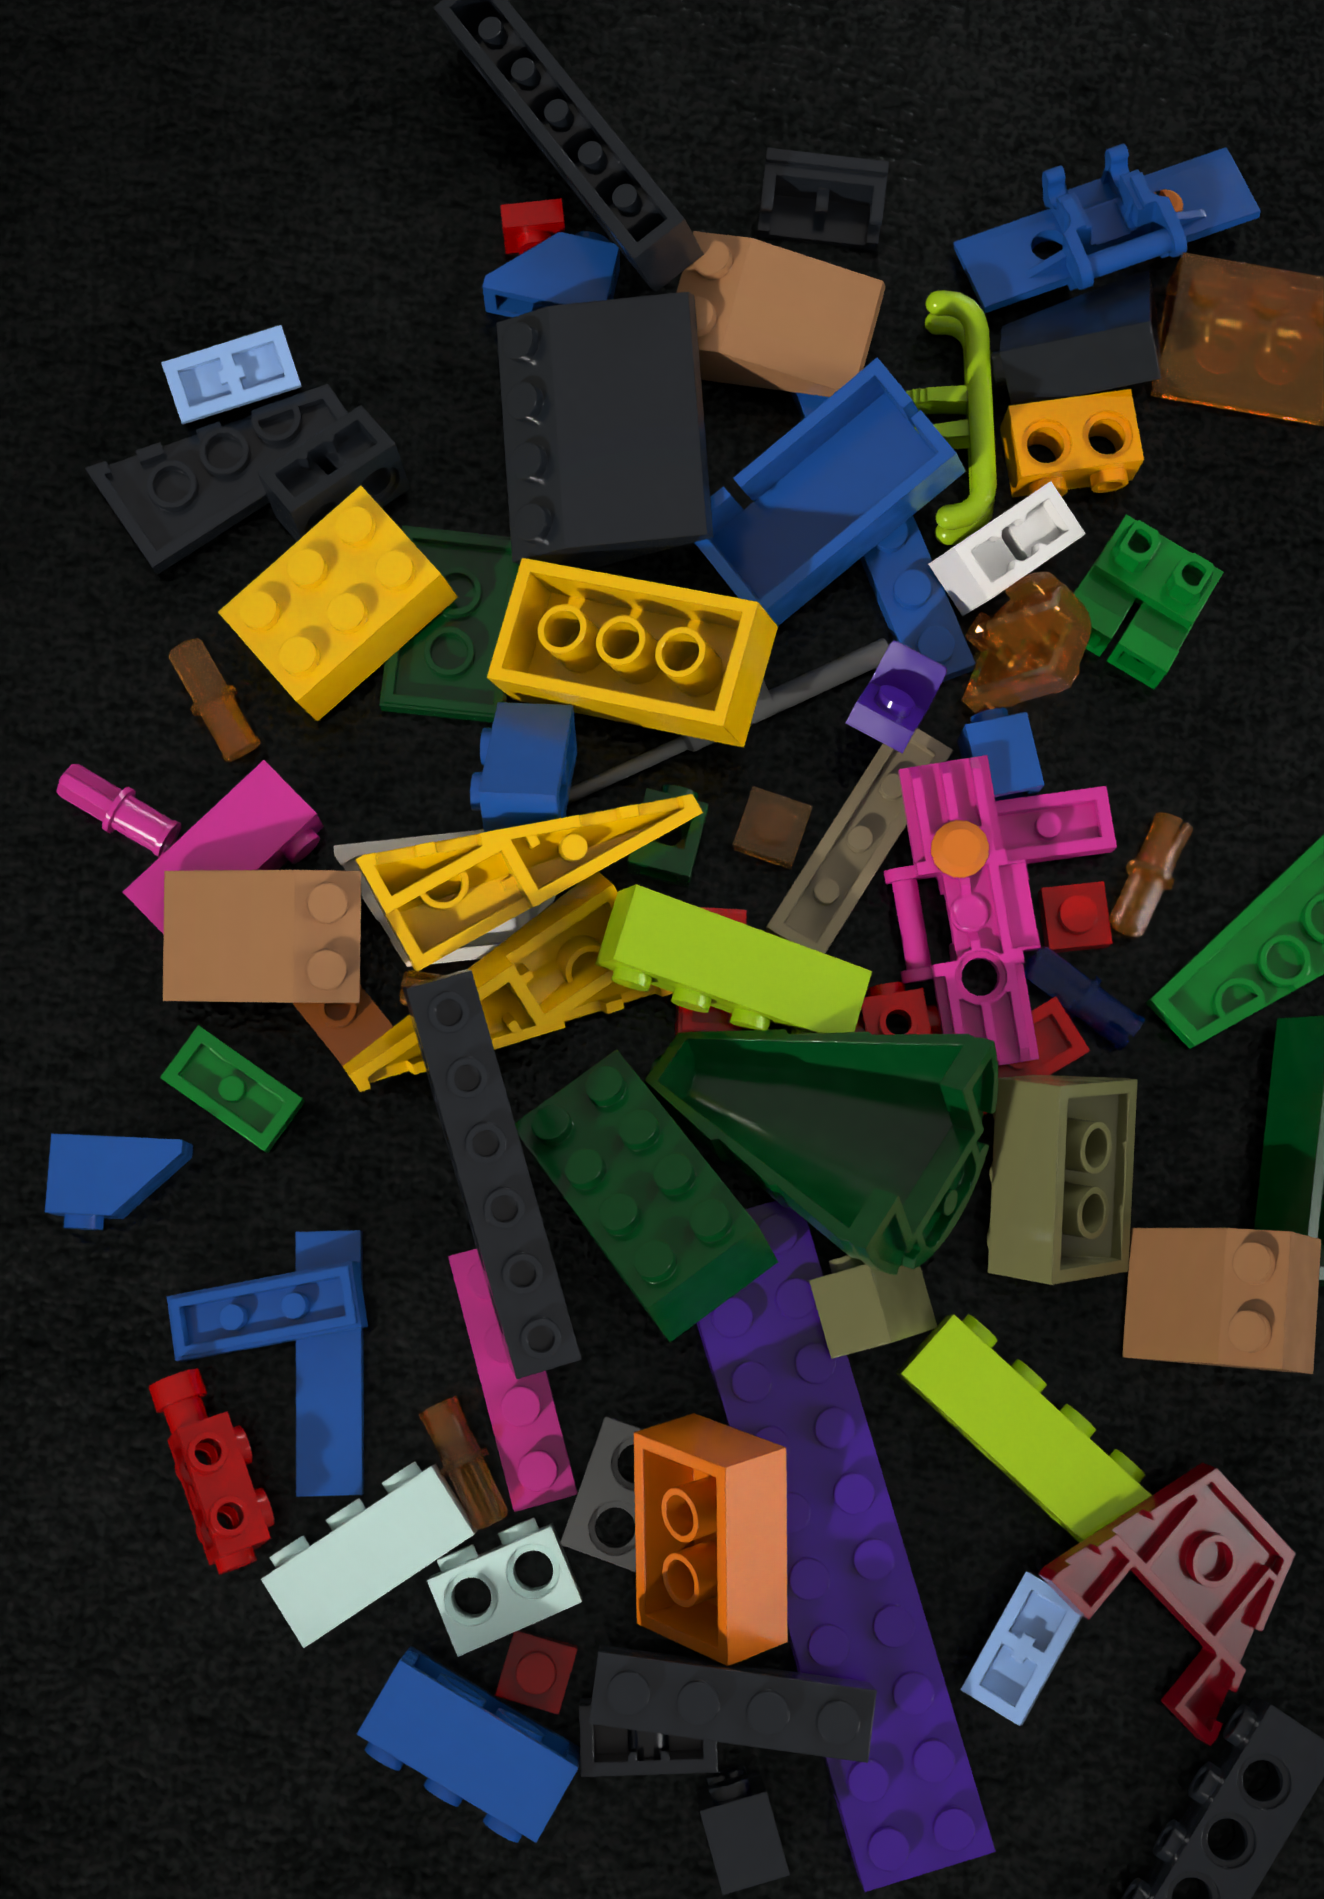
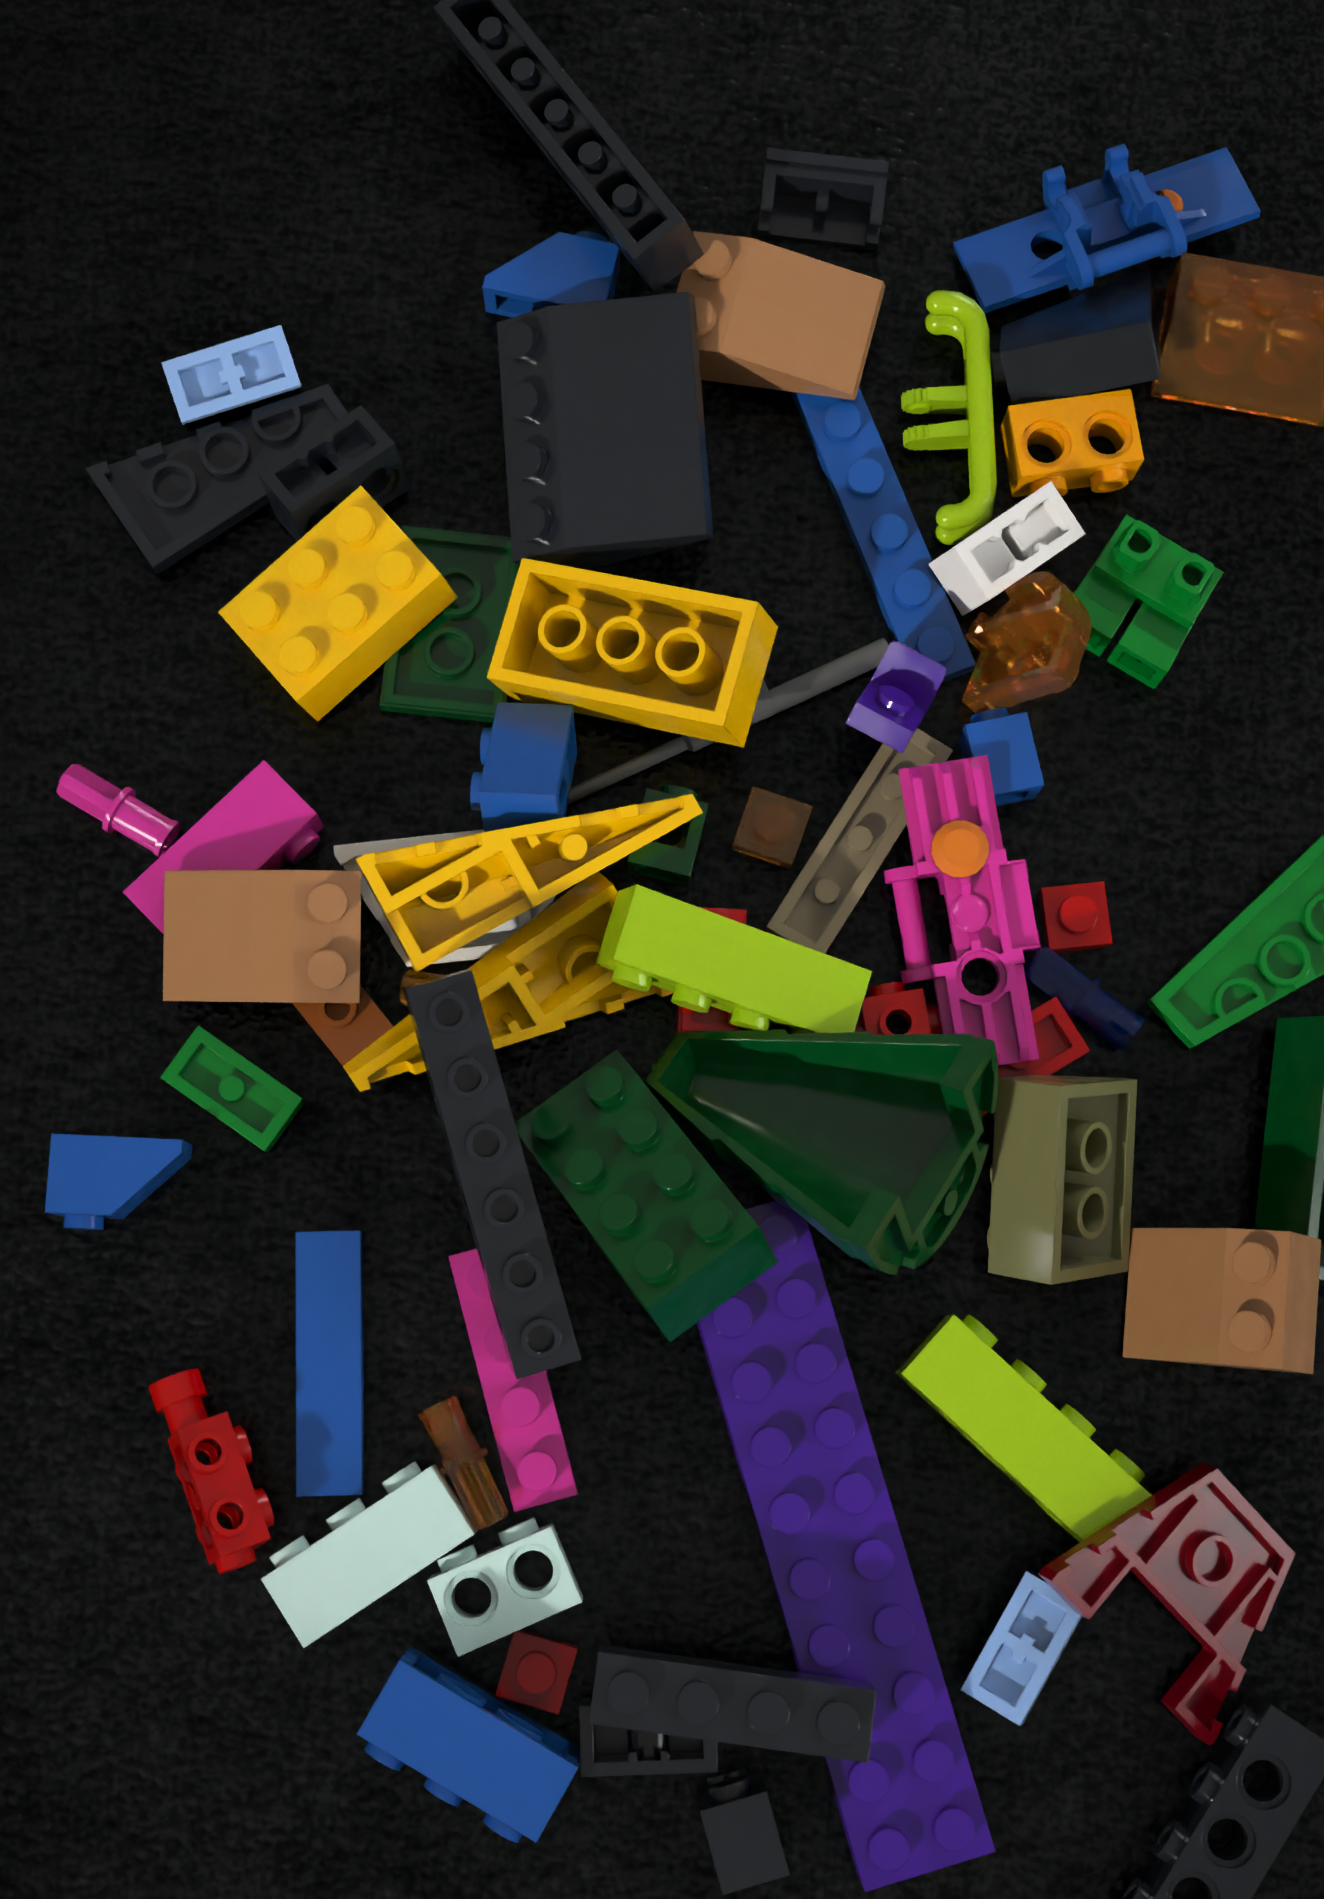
(213, 699): clear orange axle -> none
(267, 1311): blue tile -> none
(530, 223): red plate -> none
(600, 1490): dark grey brick -> none
(711, 1537): orange brick -> none
(828, 493): blue piece -> none
(870, 1307): olive brick -> none
(1057, 825): dark pink plate -> none
(1150, 874): clear orange axle -> none

